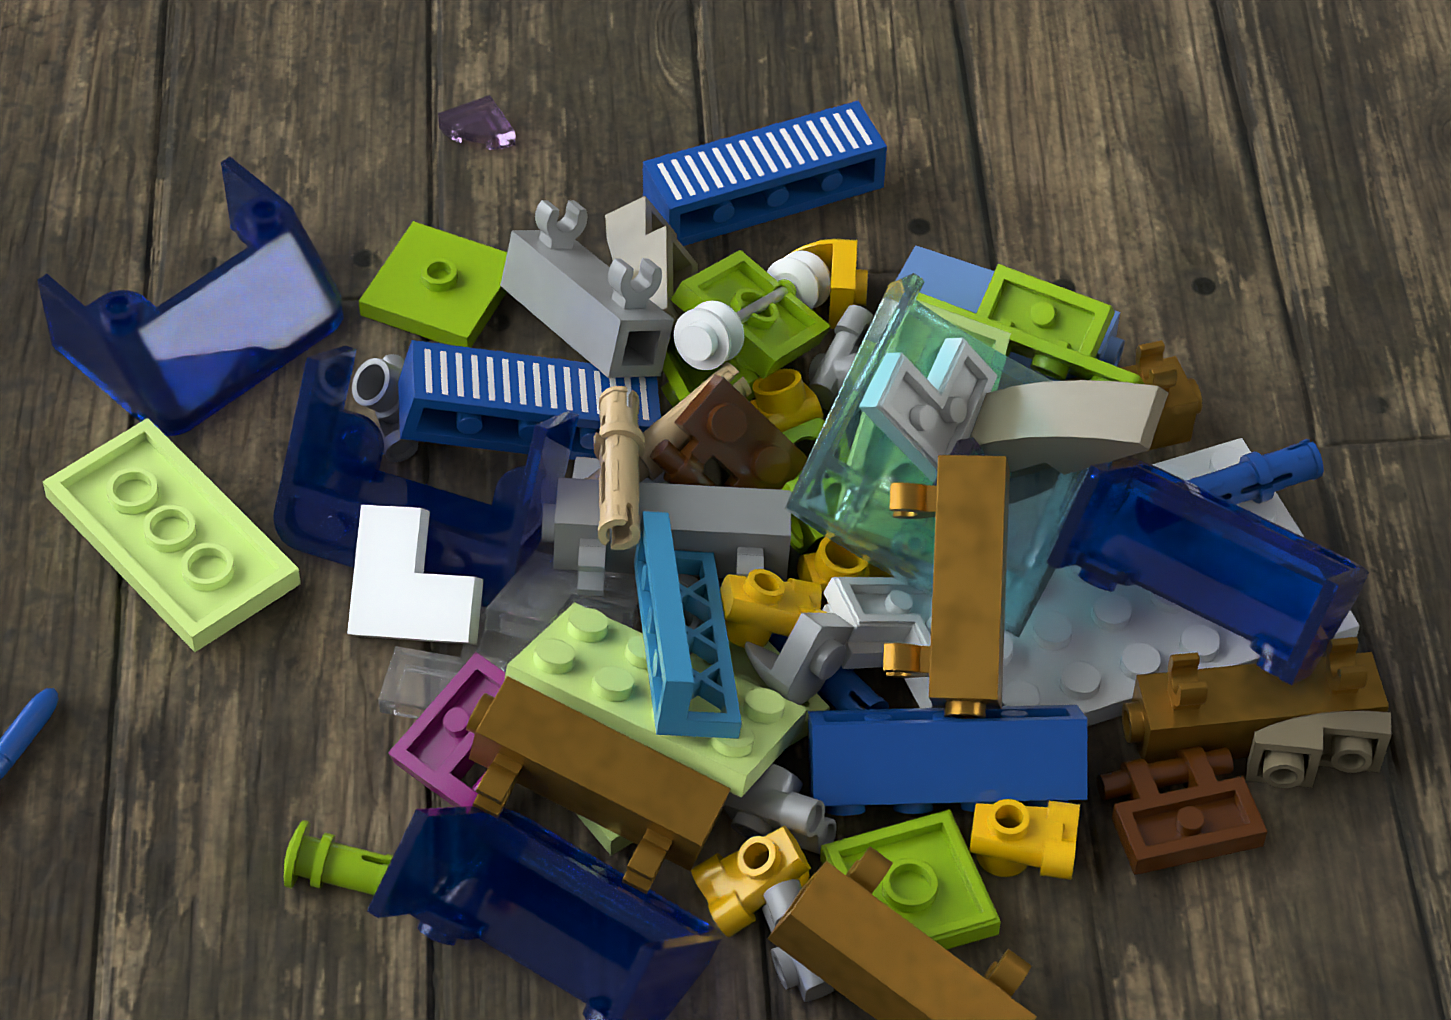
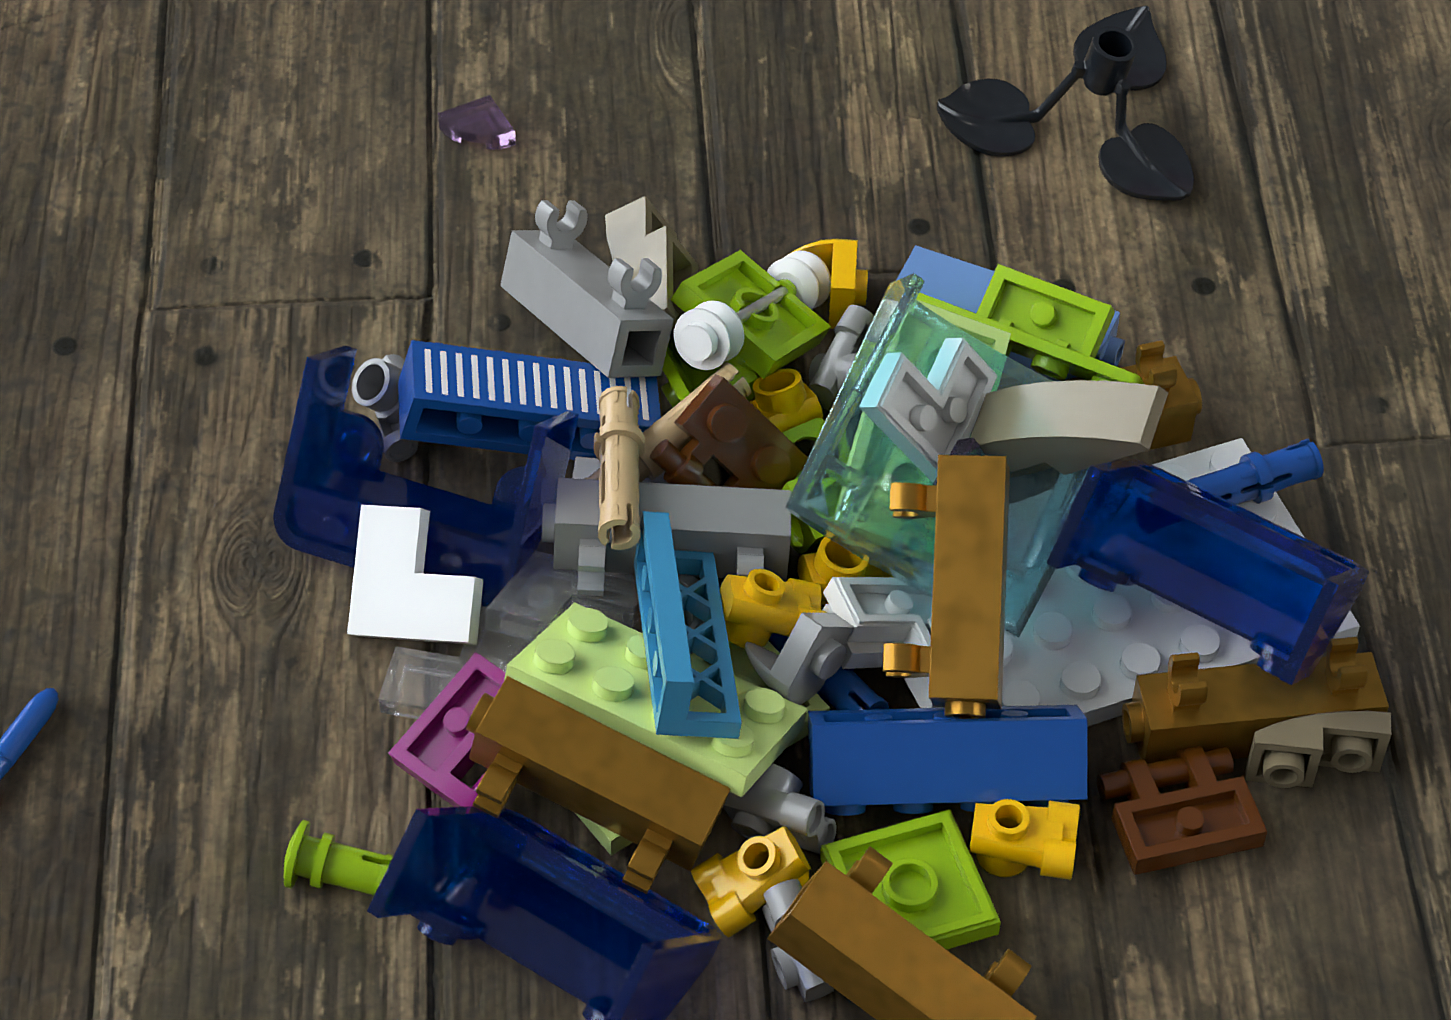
(172, 534): yellowish green plate -> none
(214, 335): clear blue windscreen -> none
(437, 286): lime plate -> none
(767, 173): blue brick -> none
(1111, 58): none -> black plant

